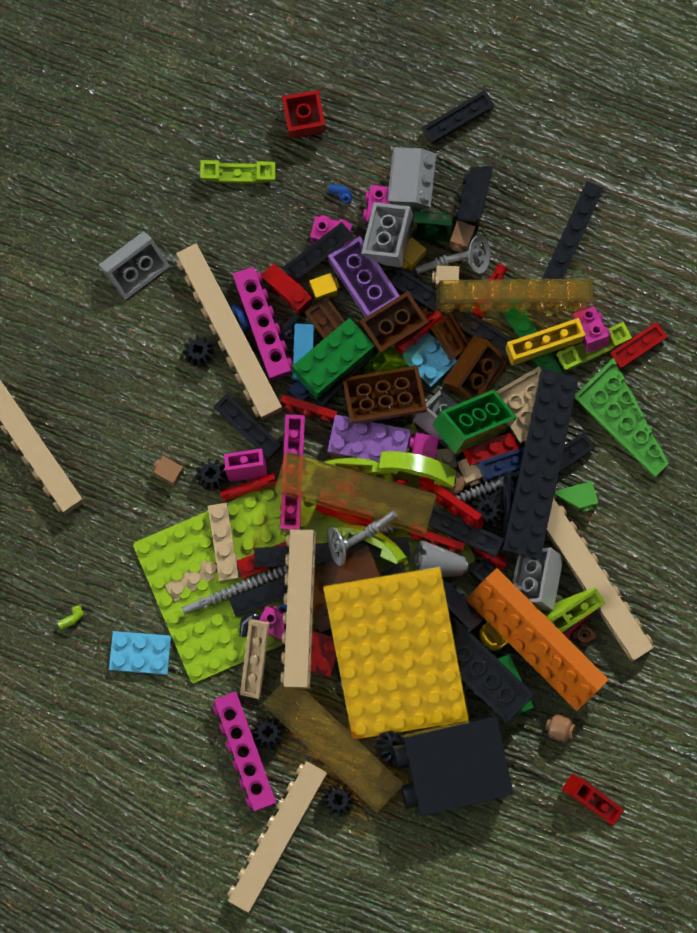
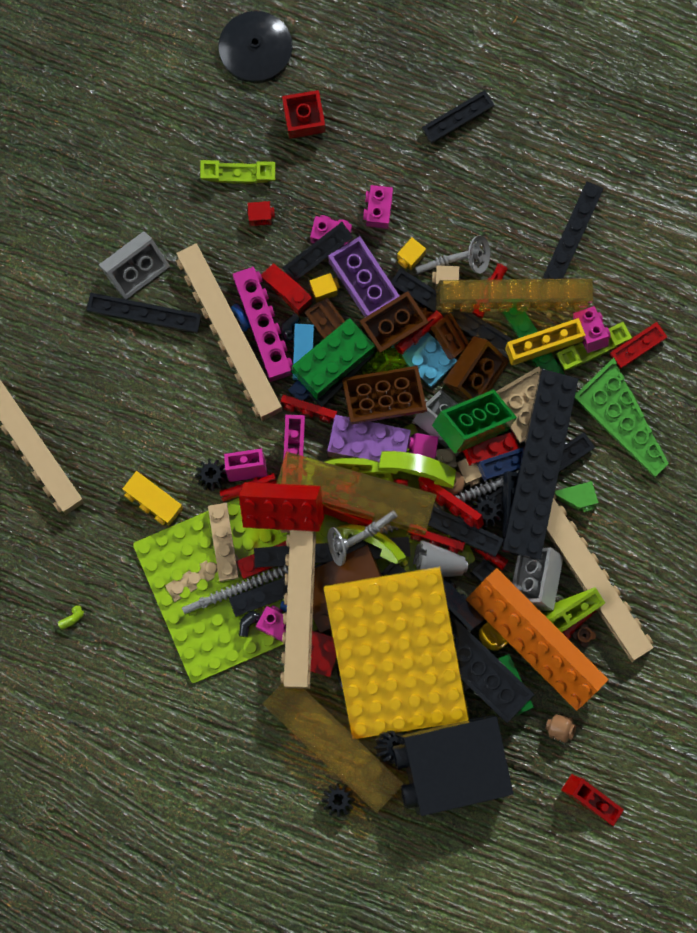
(140, 653): medium azure plate -> none
(144, 313): none -> black plate
(152, 499): none -> yellow brick
(168, 470): medium nougat brick -> none
(201, 345): black gear -> none
(247, 426): black plate -> none
(254, 658): tan plate -> none
(260, 61): none -> black dish
(260, 213): none -> red brick
(262, 728): black gear -> none
(266, 797): dark pink brick -> none
(277, 836): tan brick -> none
(281, 506): none -> red brick
(342, 191): blue arm -> none
(388, 234): light grey slope -> none
(412, 177): light grey slope -> none
(432, 226): dark green slope -> none
(462, 236): medium nougat brick -> none
(474, 195): black slope -> none

